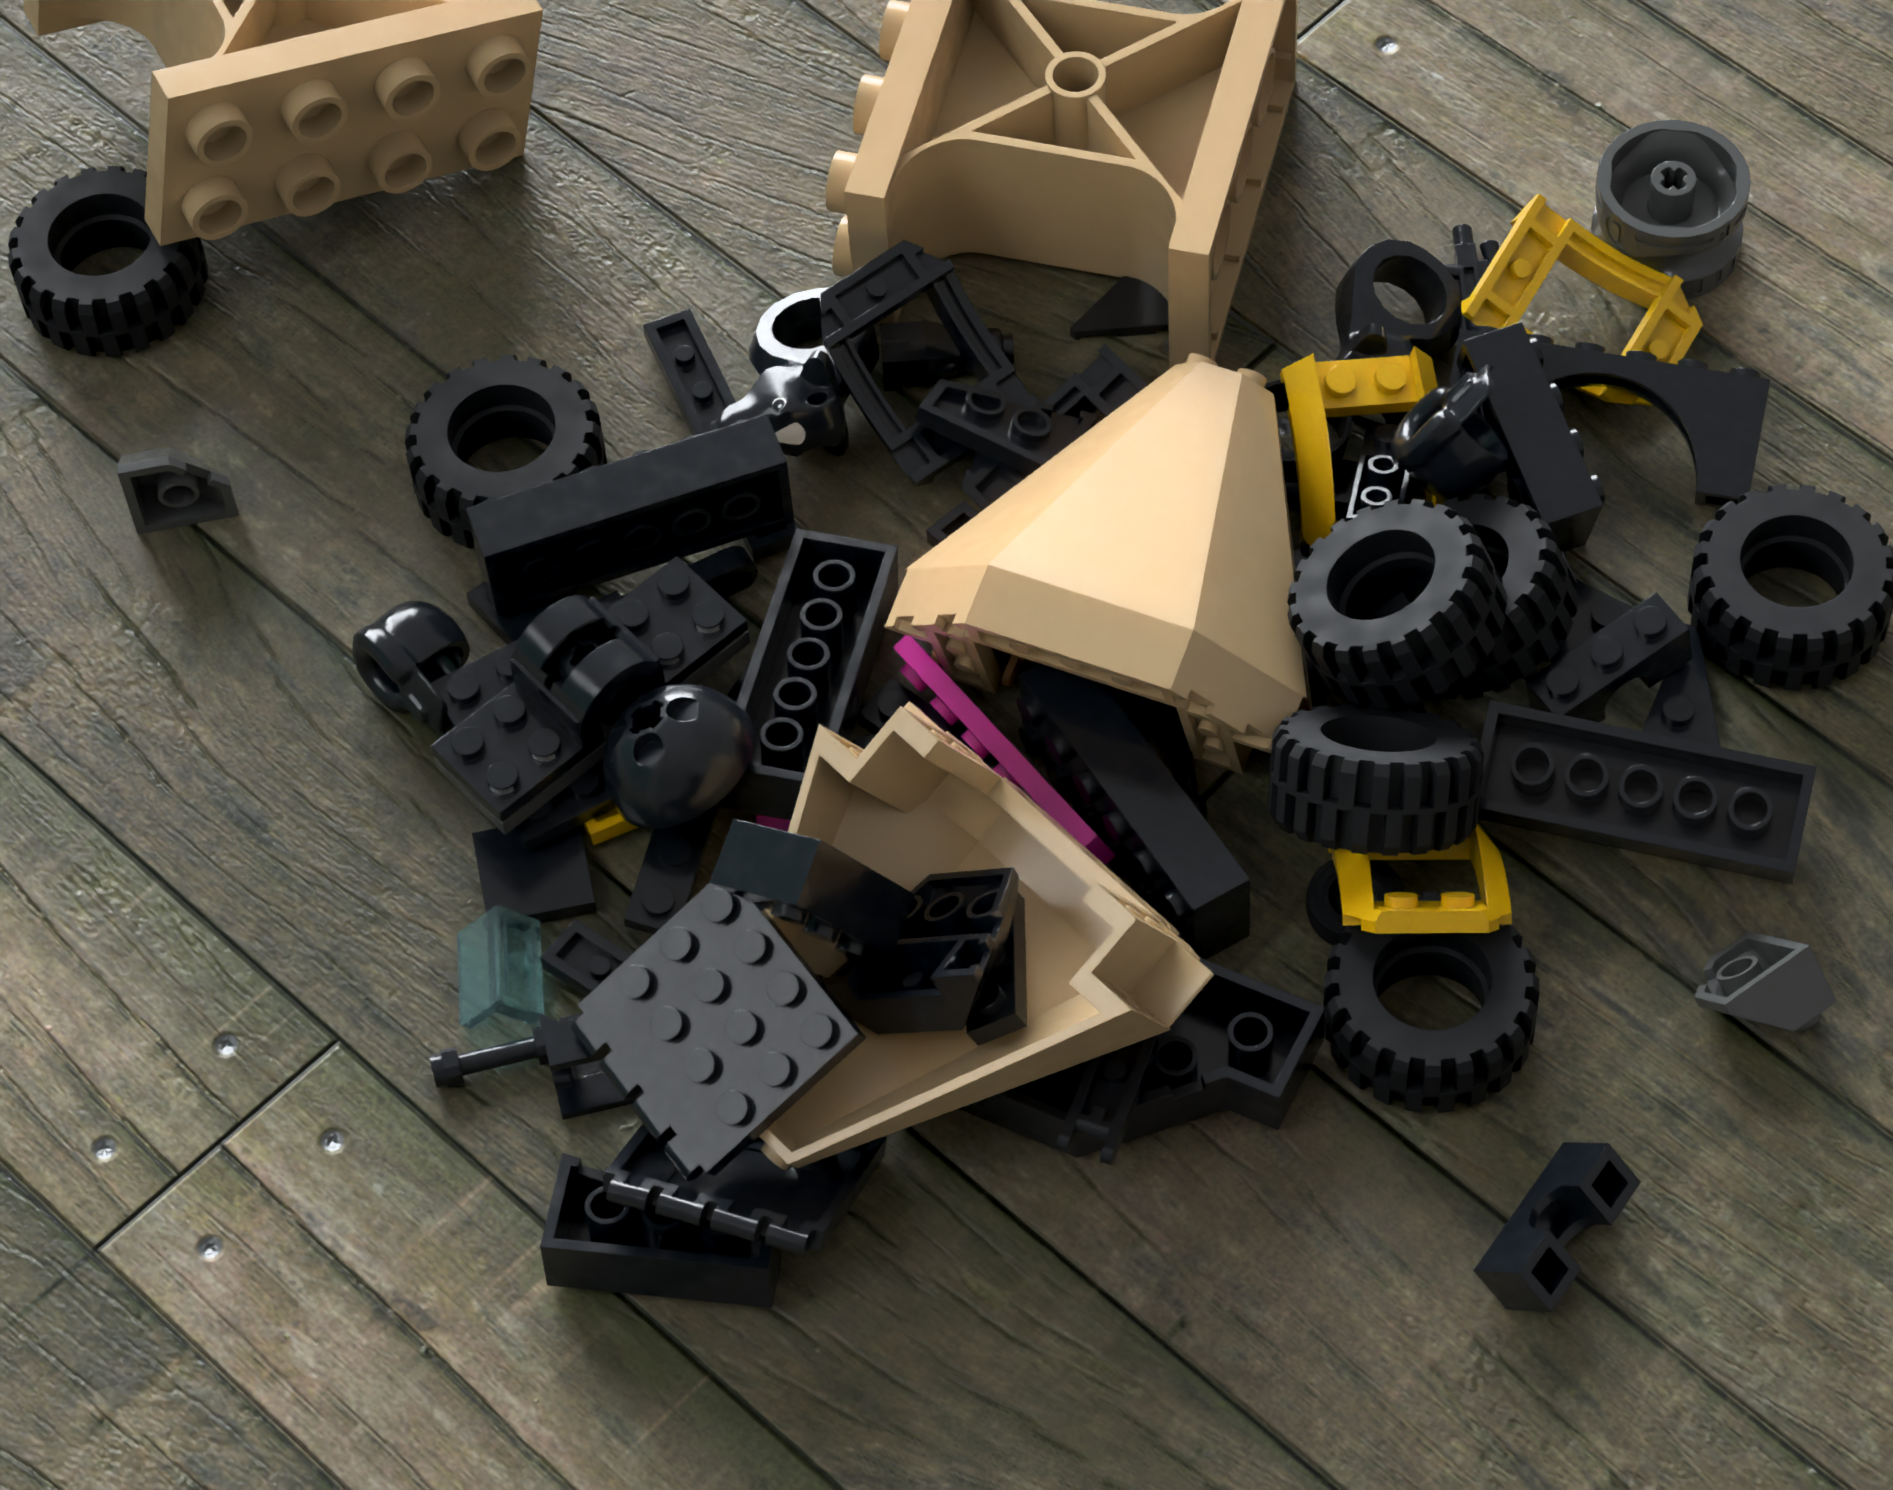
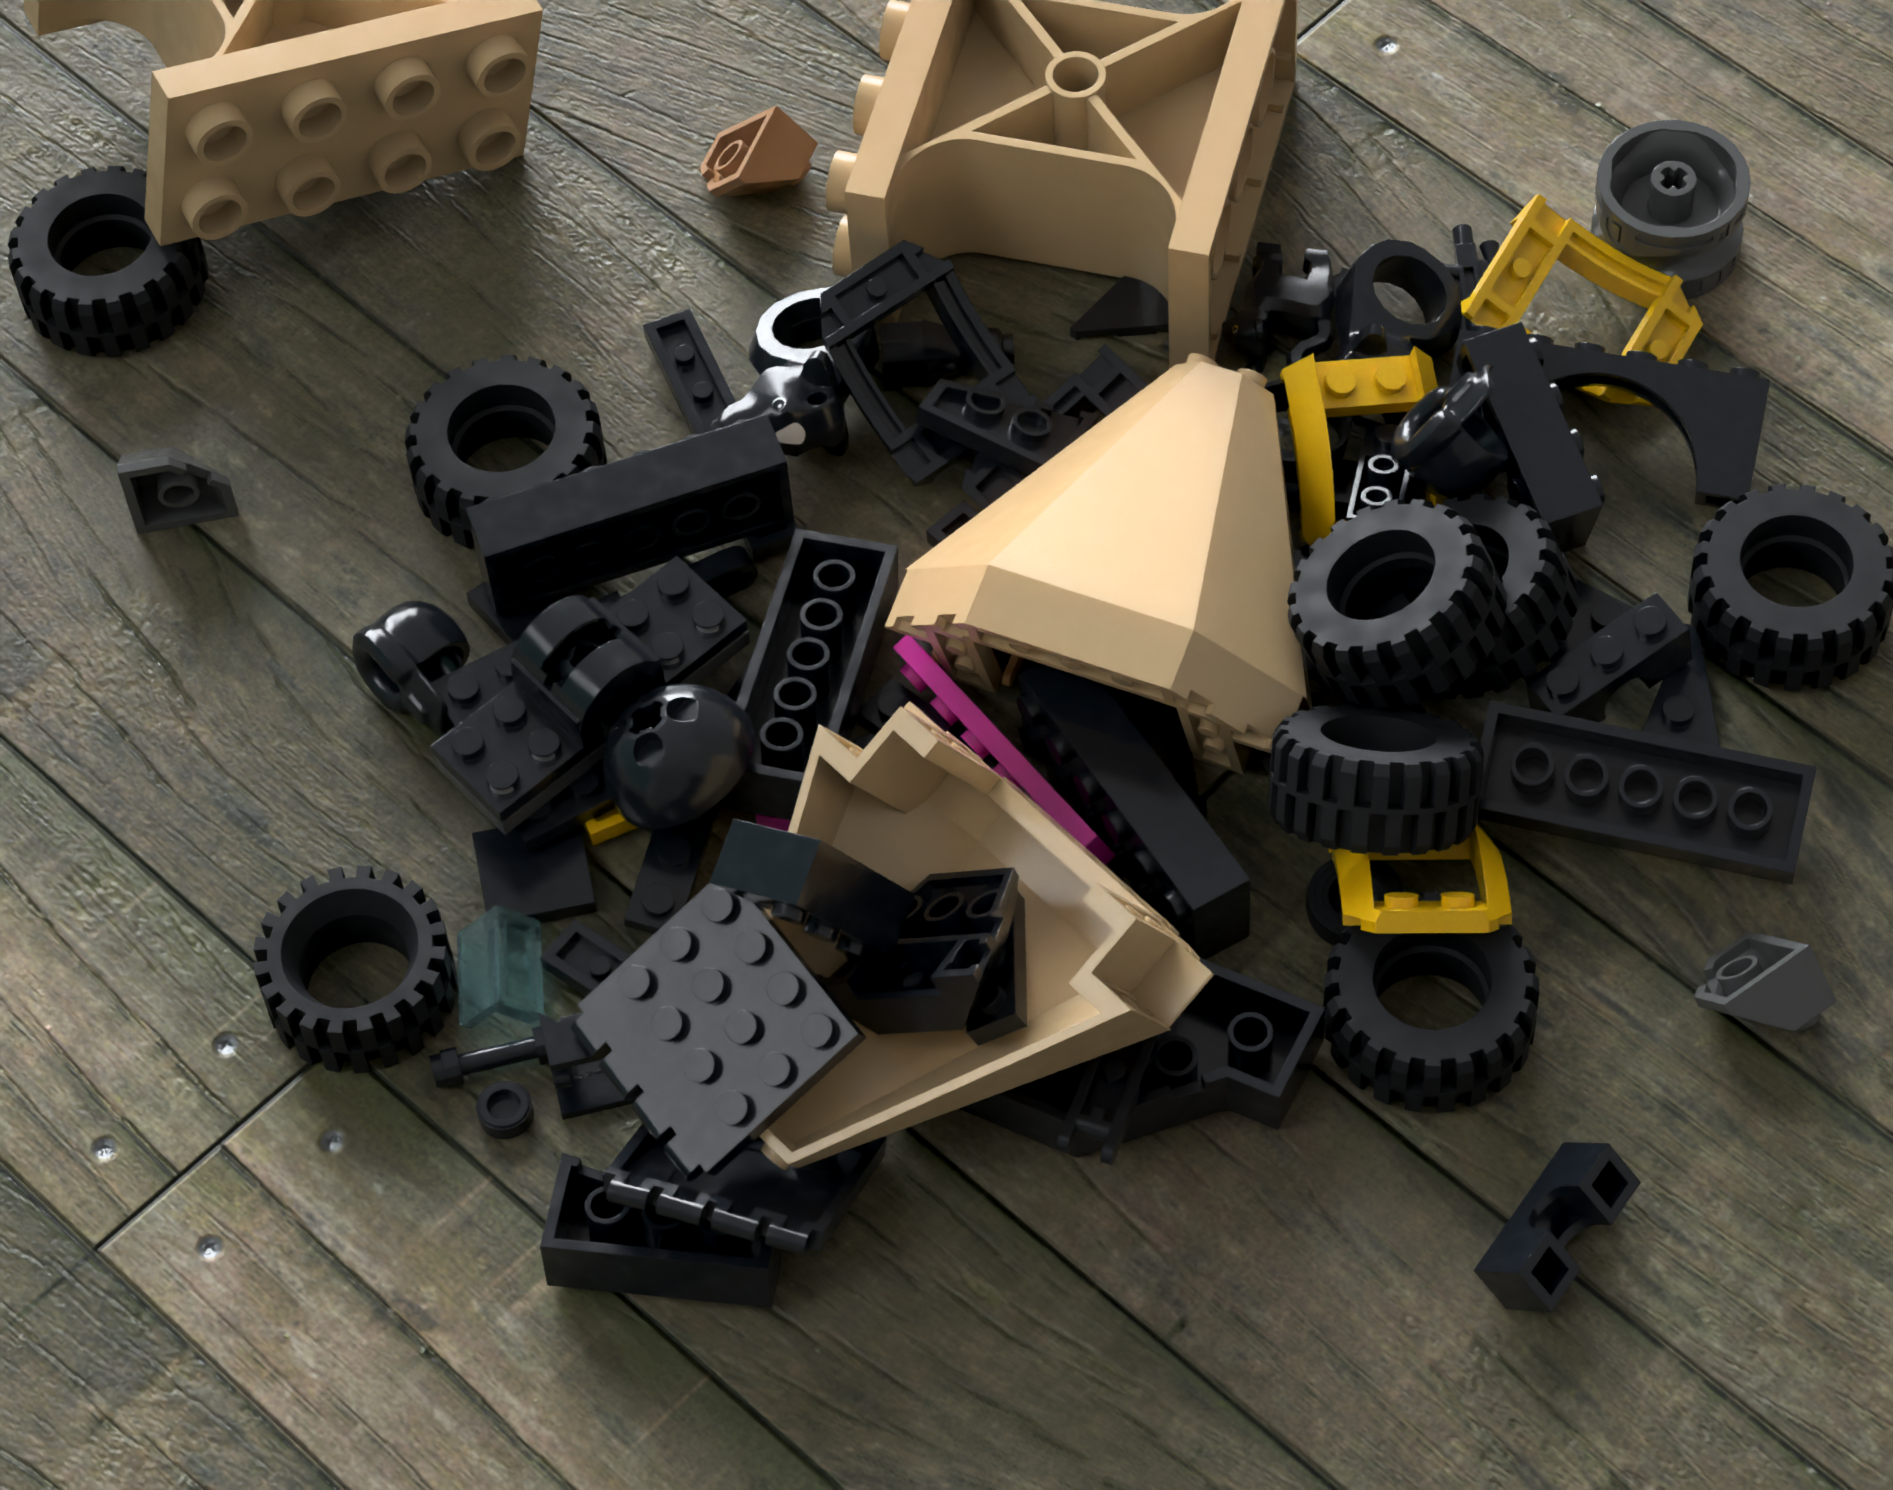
(342, 915): none -> black tyre
(505, 1110): none -> black tile
(758, 155): none -> medium nougat slope
(1285, 304): none -> black animal

